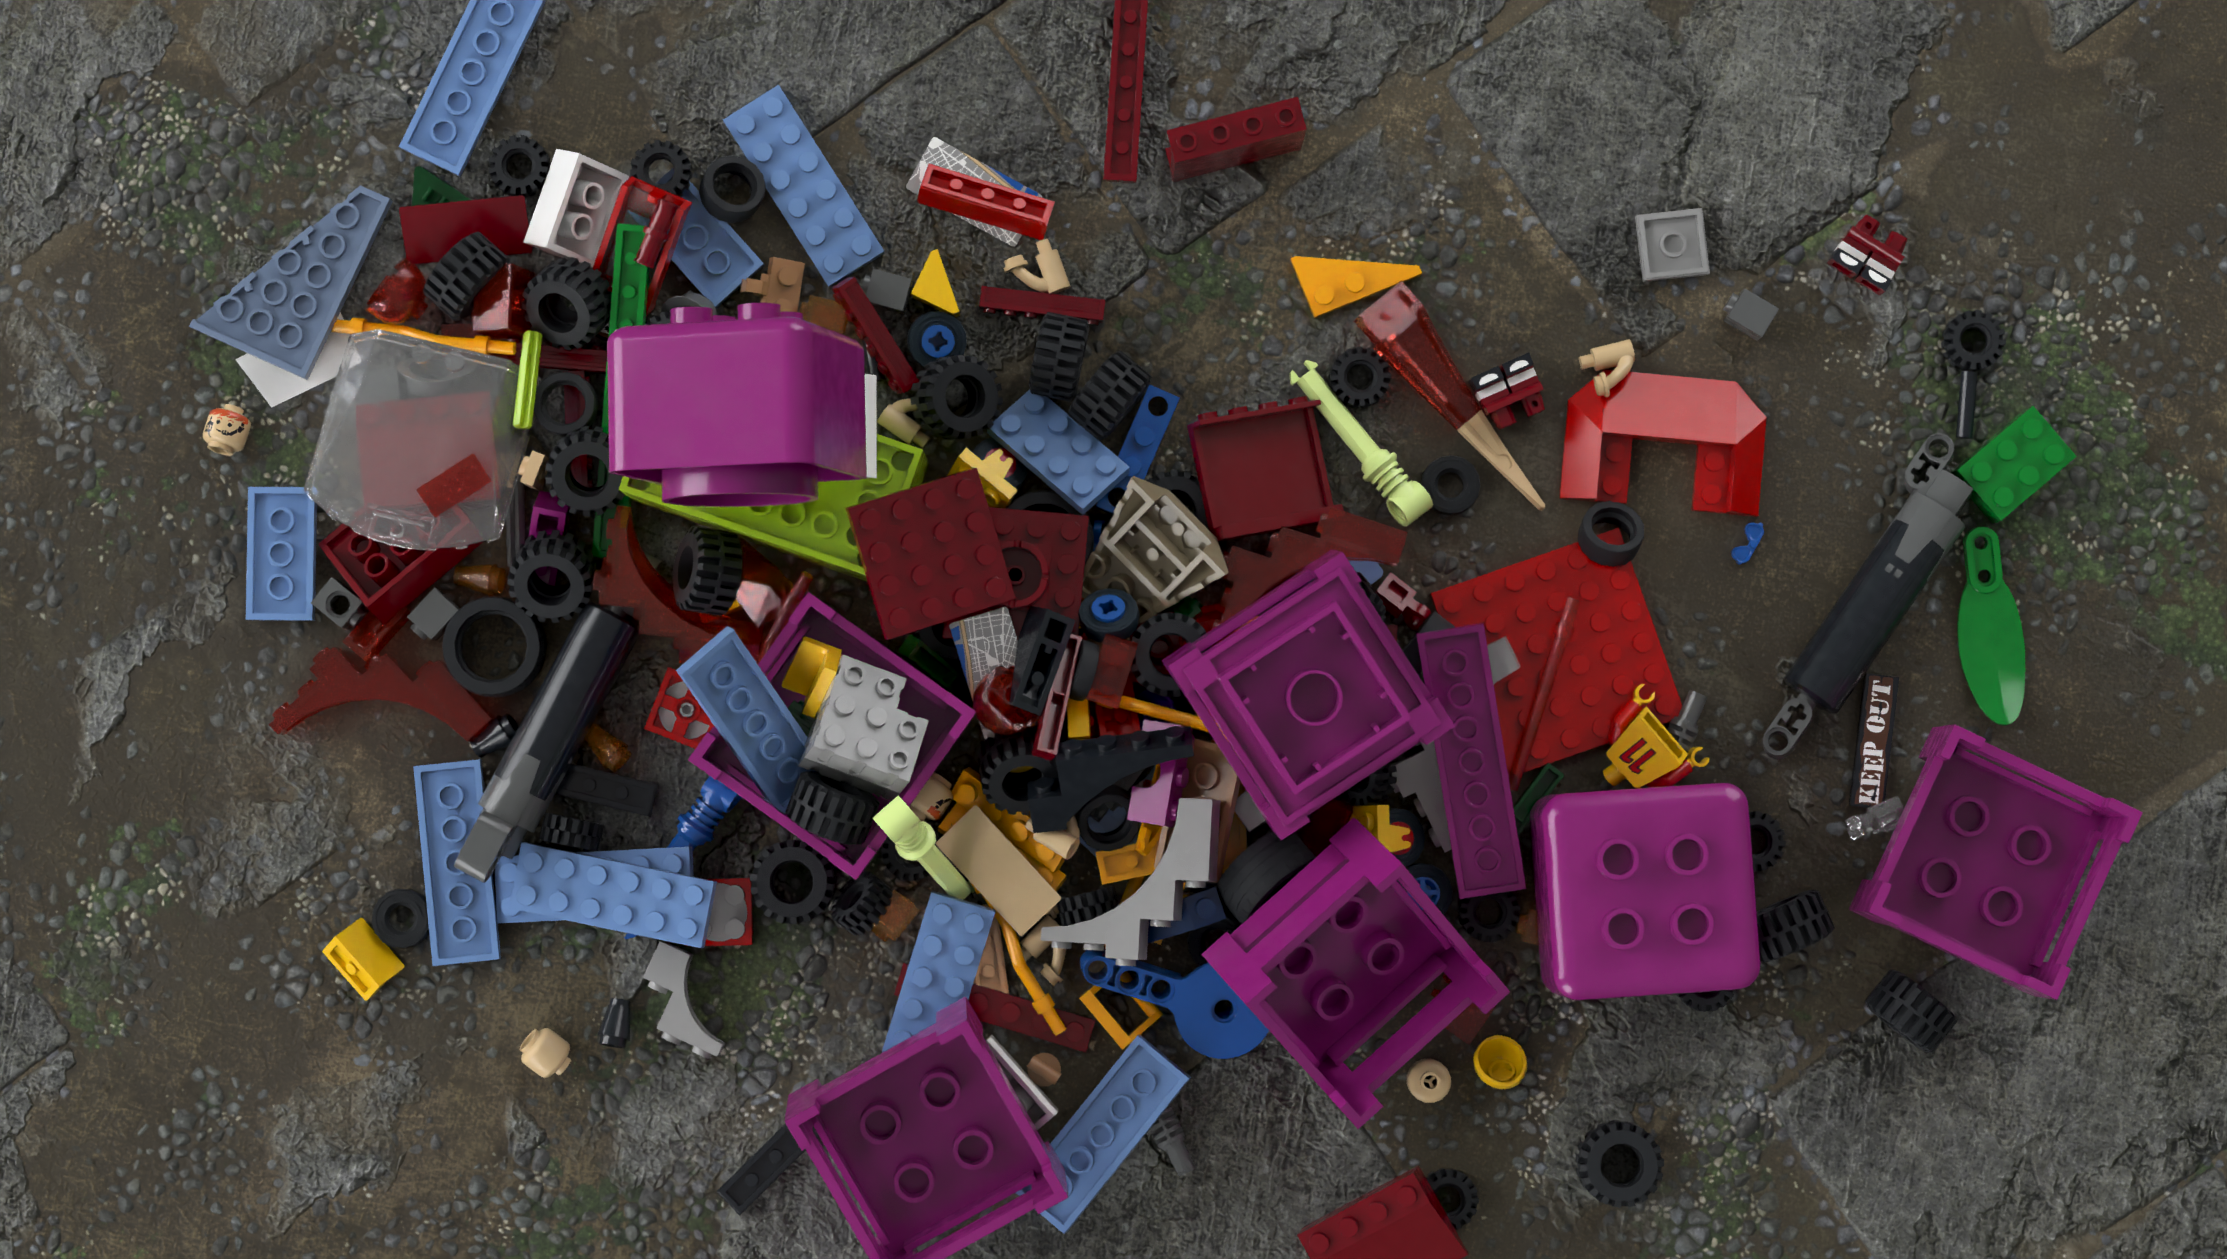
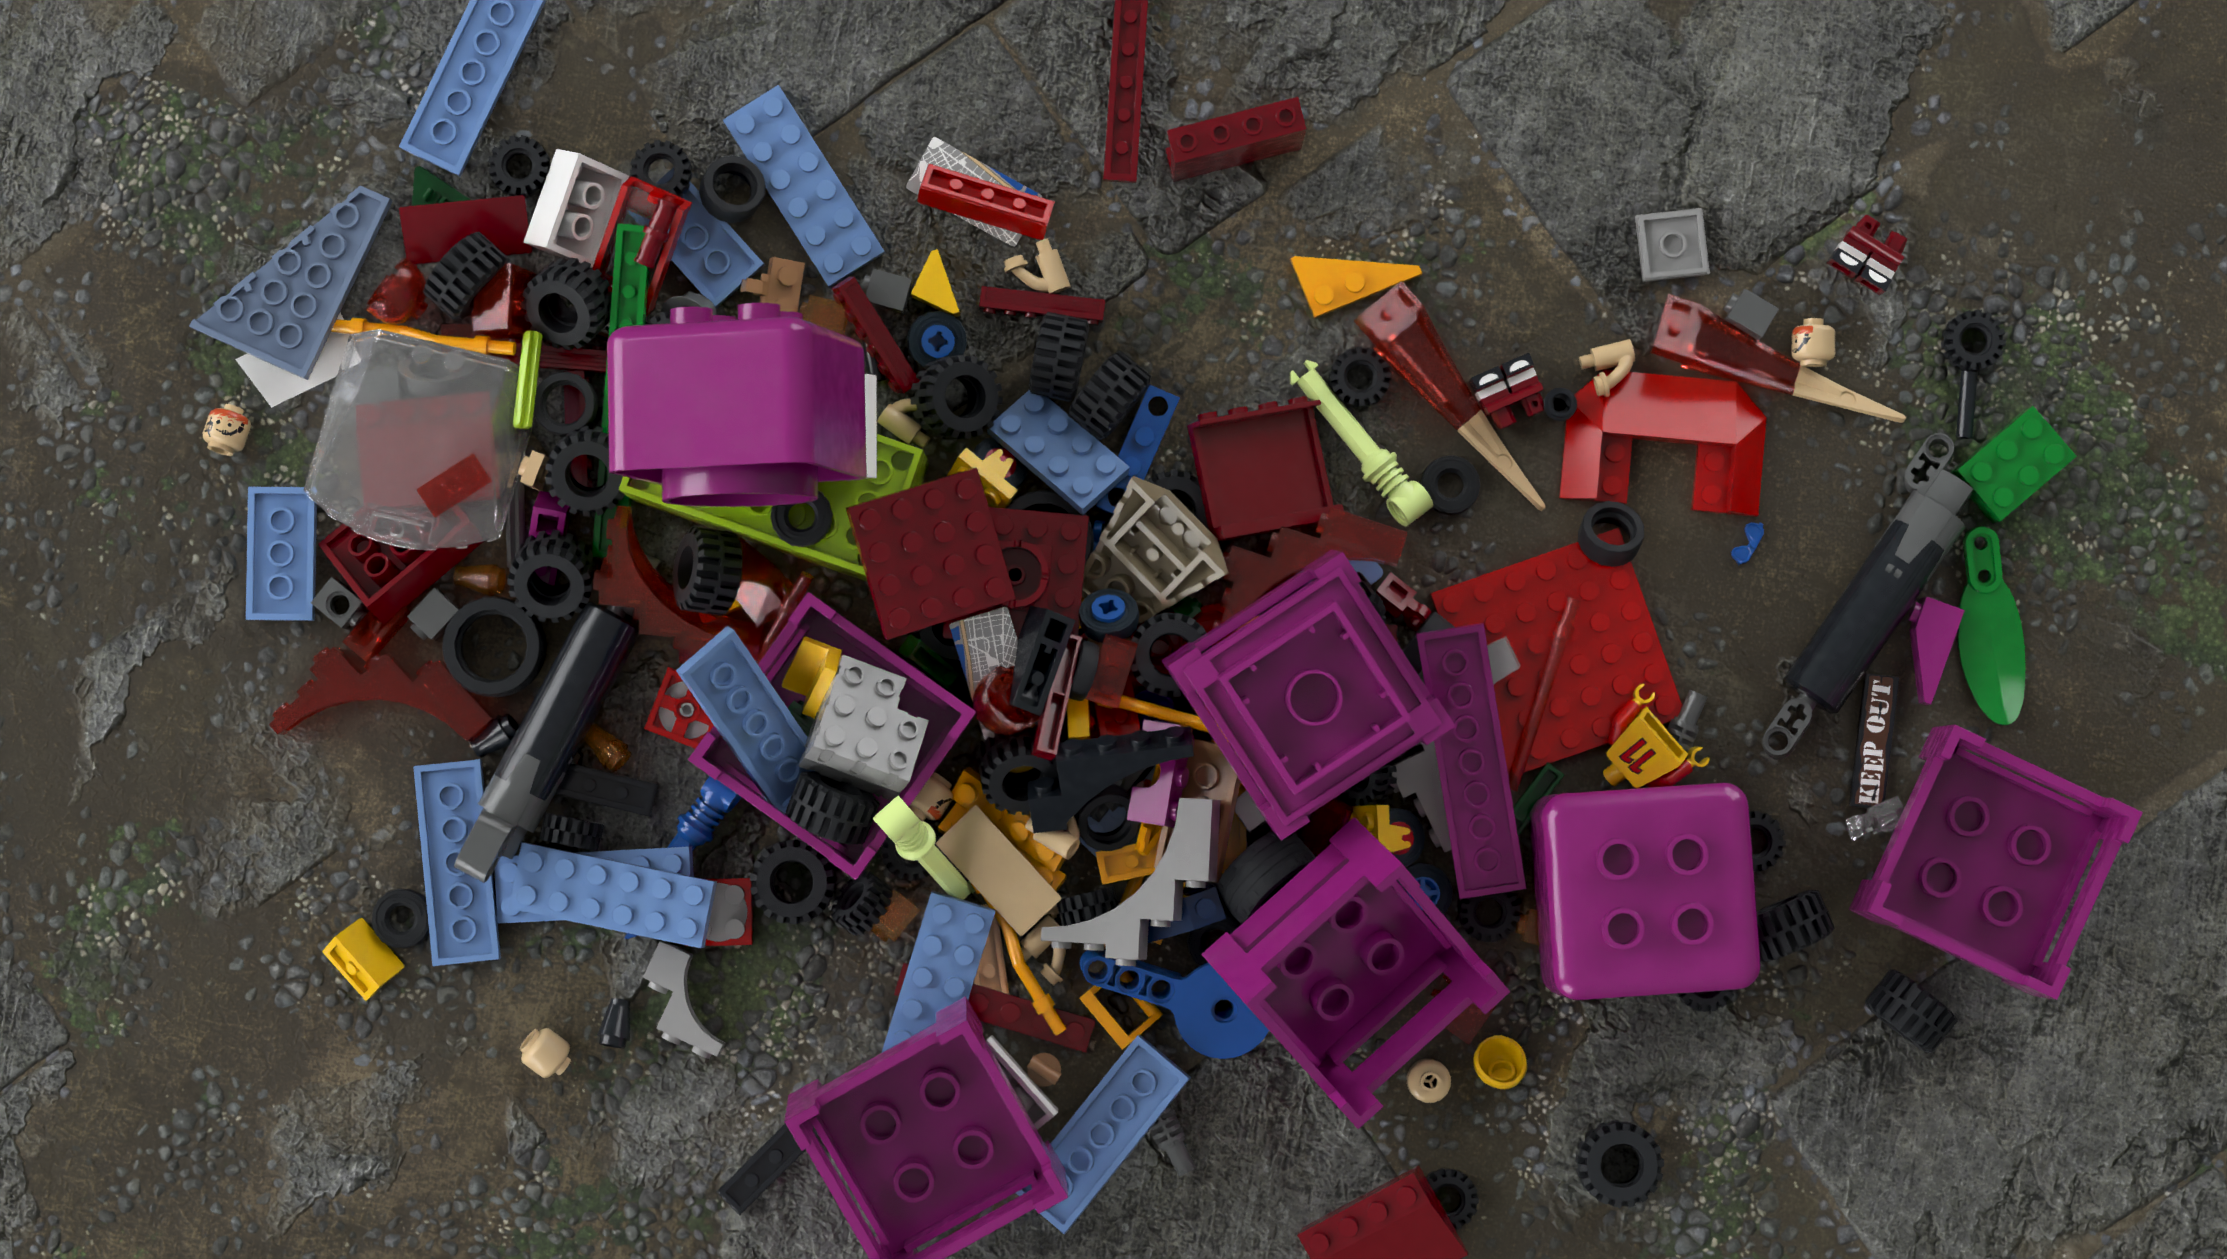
(807, 536): none -> black tyre
(1564, 397): none -> black cone
(1716, 347): none -> clear red plate
(1813, 343): none -> tan head
(1931, 638): none -> magenta slope

